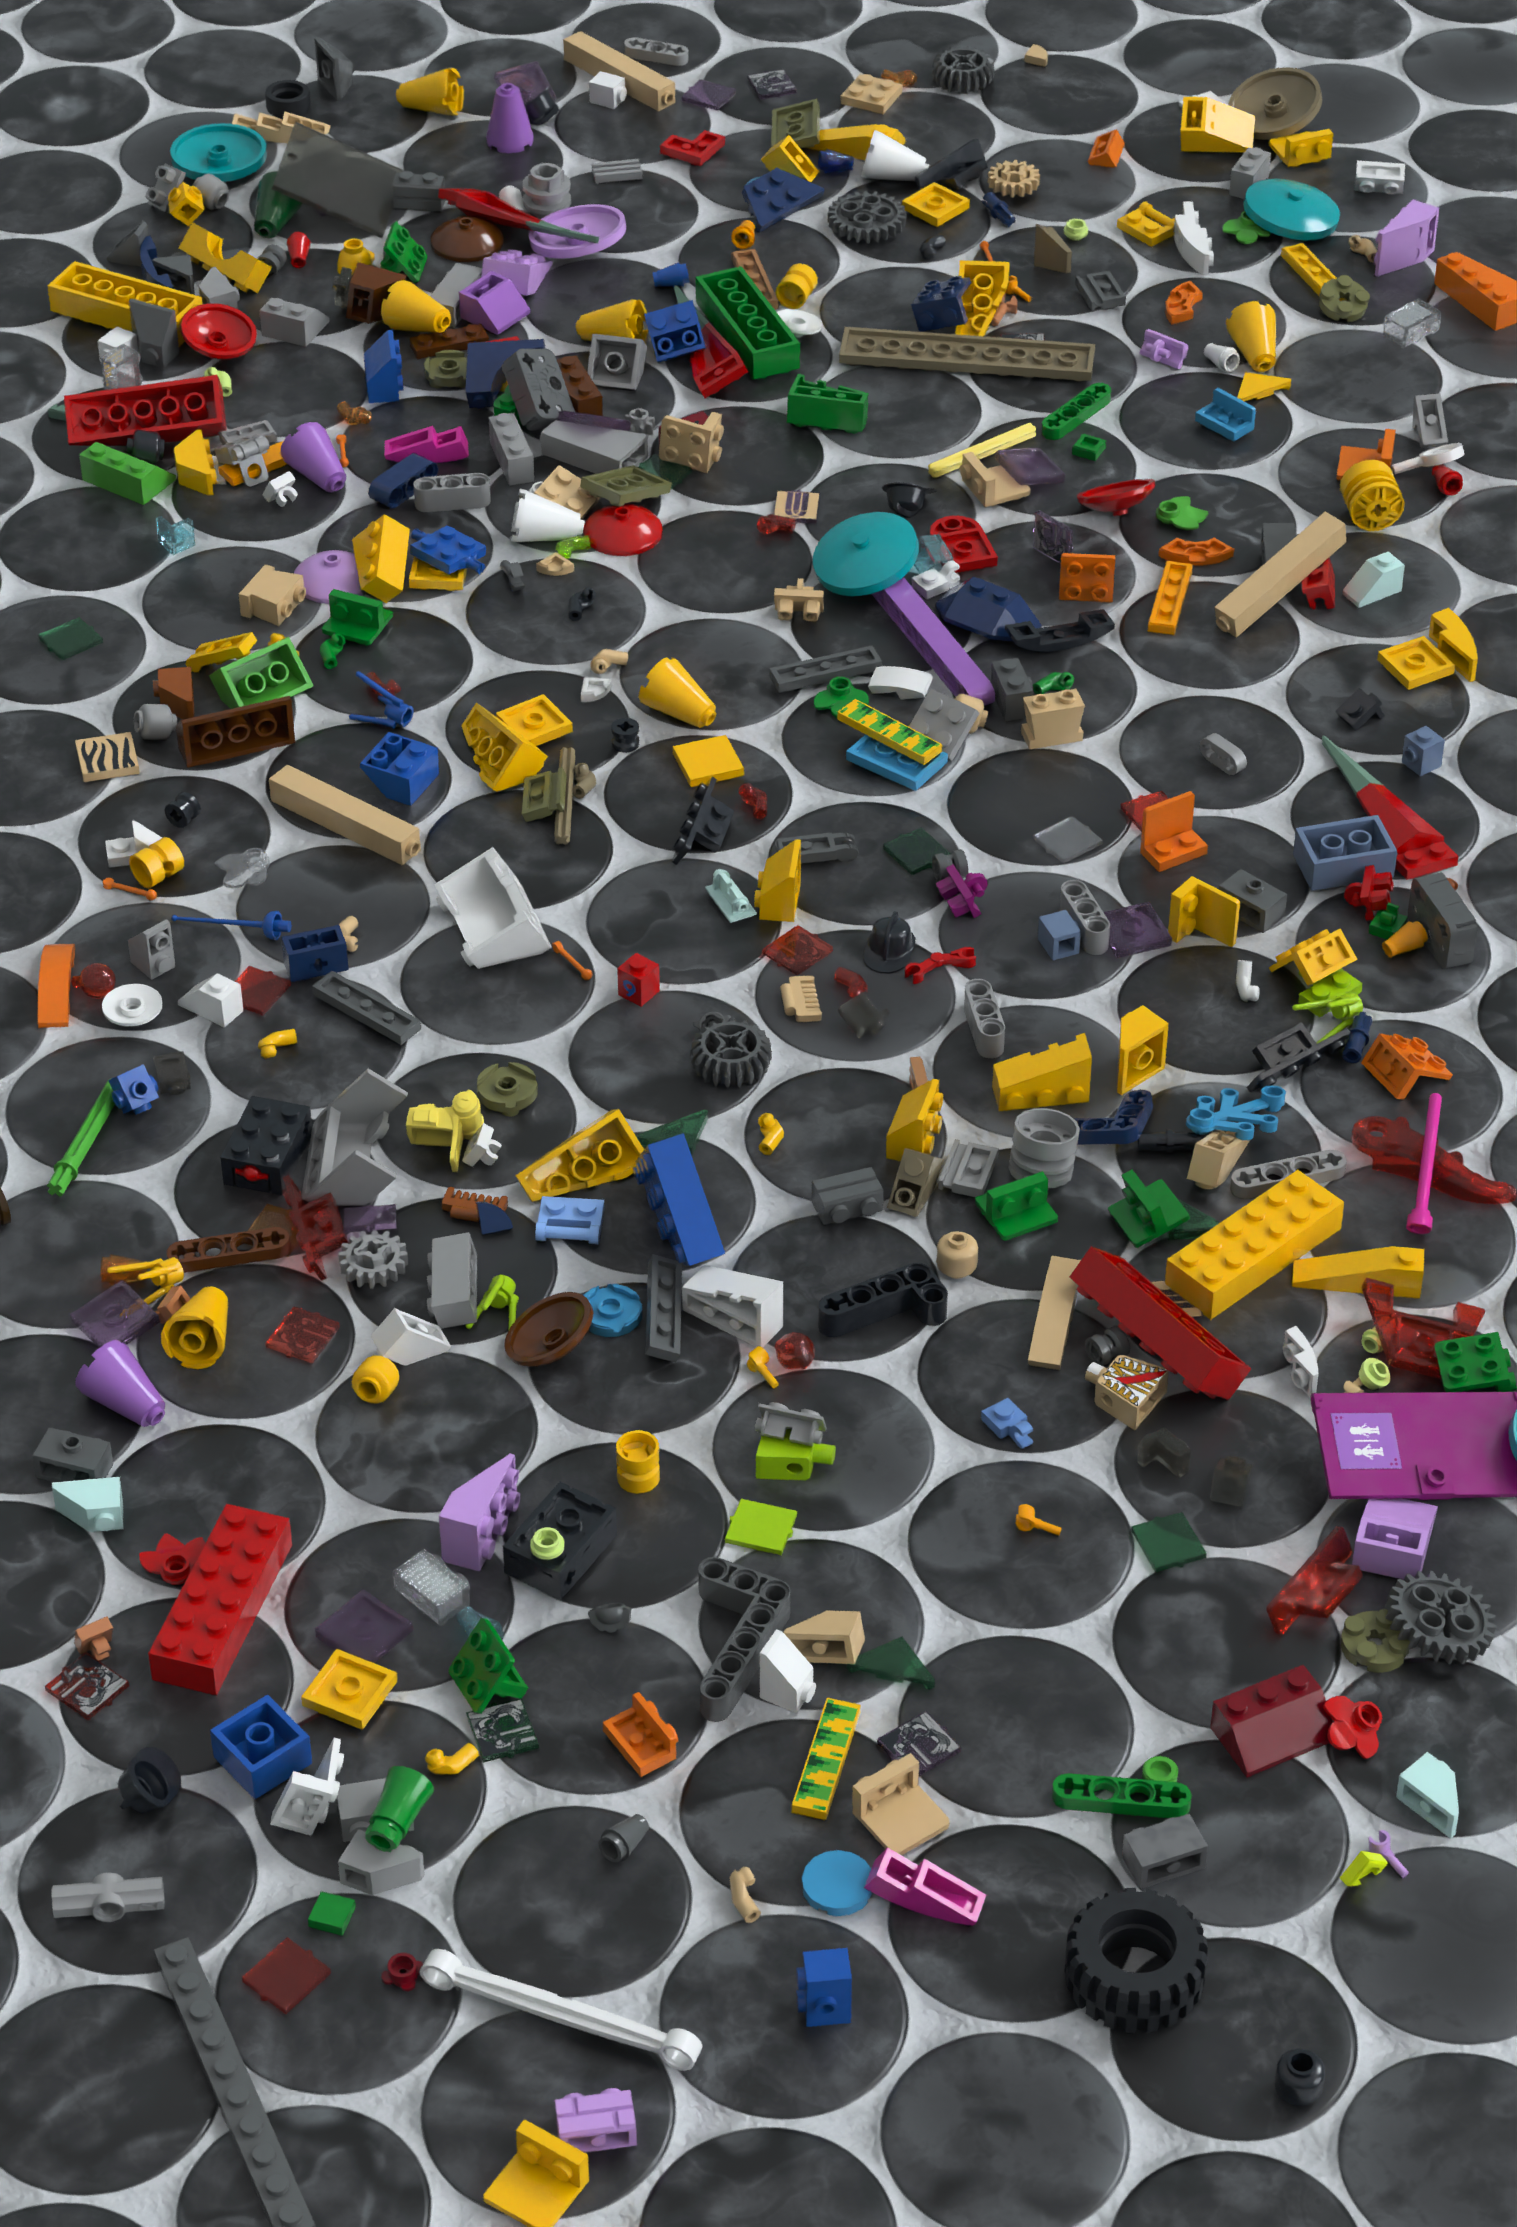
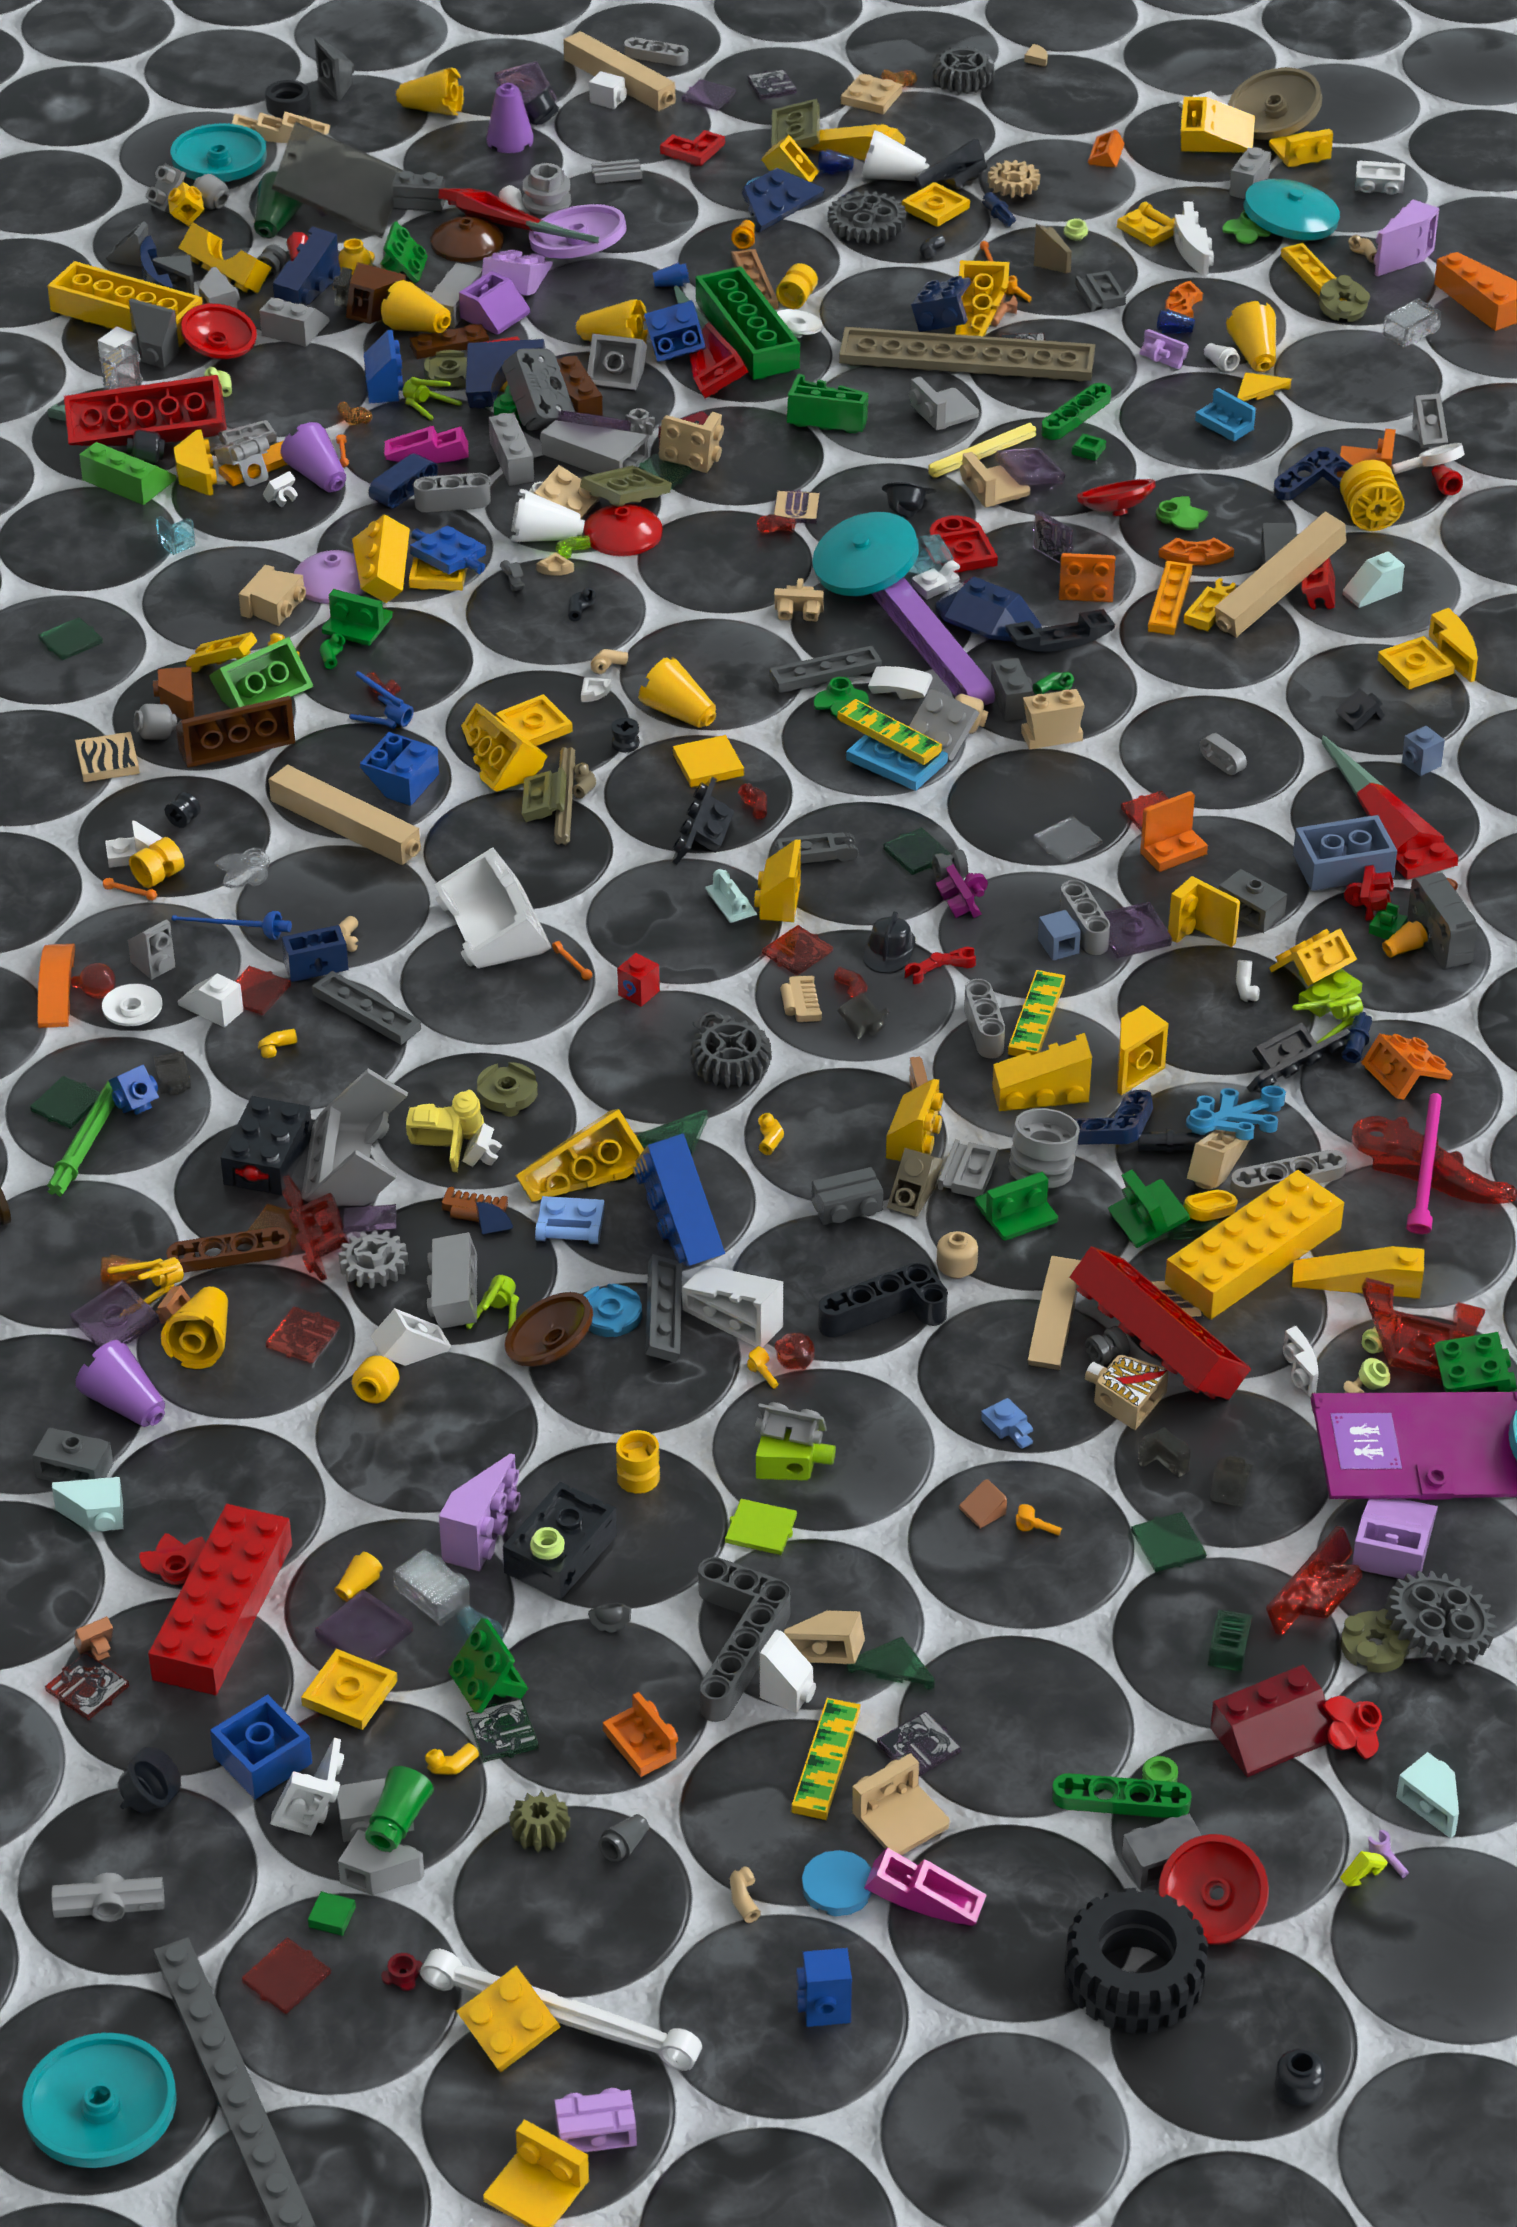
(66, 1102): none -> clear green piece
(99, 2100): none -> teal dish
(311, 269): none -> dark blue wedge
(360, 1574): none -> yellow cone
(417, 391): none -> lime plant
(508, 2019): none -> yellow plate
(539, 1821): none -> olive gear
(942, 407): none -> light grey bracket
(984, 1504): none -> nougat slope
(1036, 1013): none -> tile
(1174, 322): none -> clear blue cone
(1202, 612): none -> yellow plate
(1210, 1205): none -> yellow tile
(1215, 1863): none -> red dish
(1226, 1656): none -> clear green slope
(1324, 469): none -> dark blue beam

